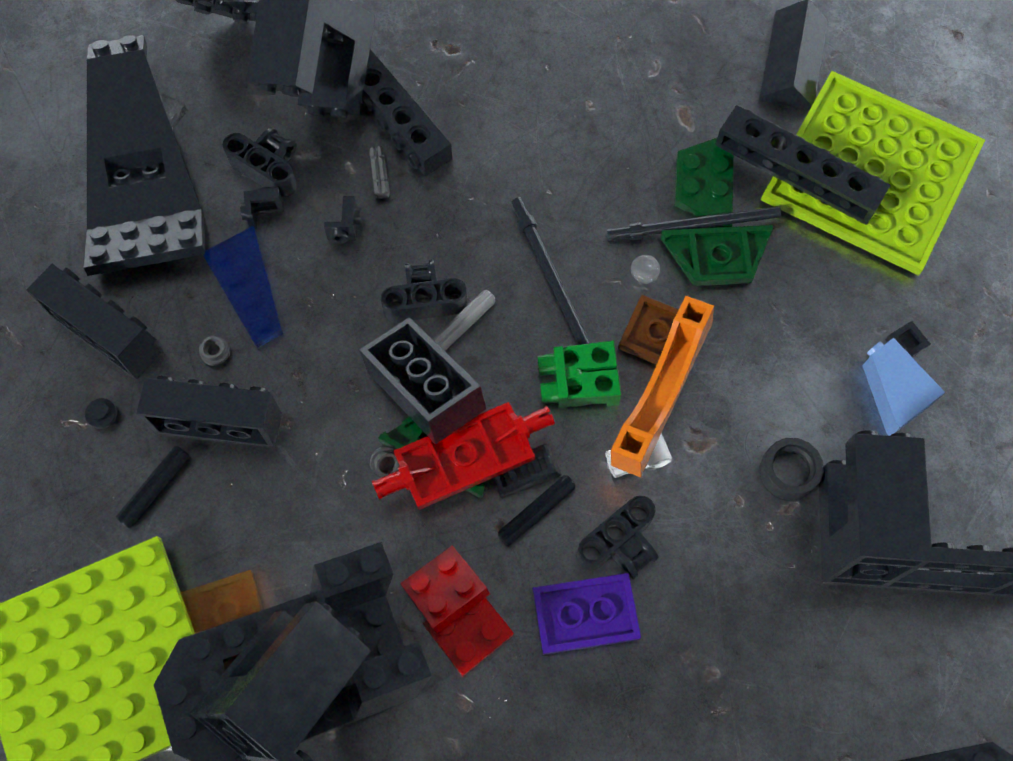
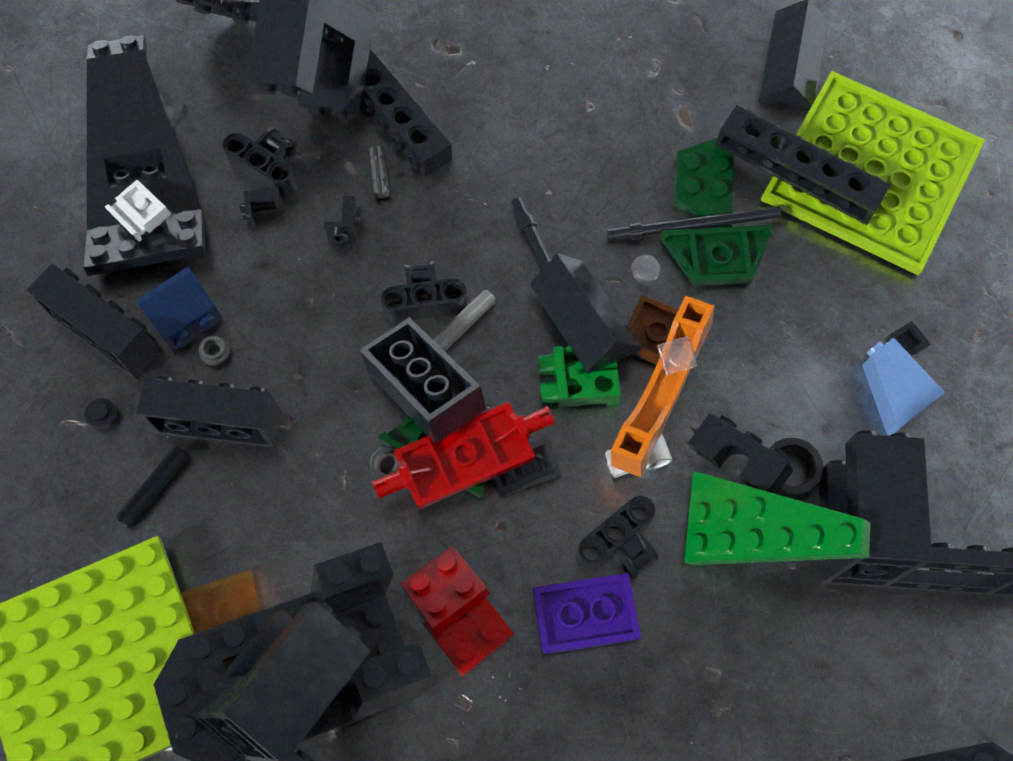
(138, 210): none -> white plate
(180, 309): none -> dark blue slope
(244, 279): clear blue wing -> none
(536, 510): black axle -> none
(583, 313): none -> black slope
(677, 355): none -> clear plate
(720, 439): none -> black arch
(754, 526): none -> green wing

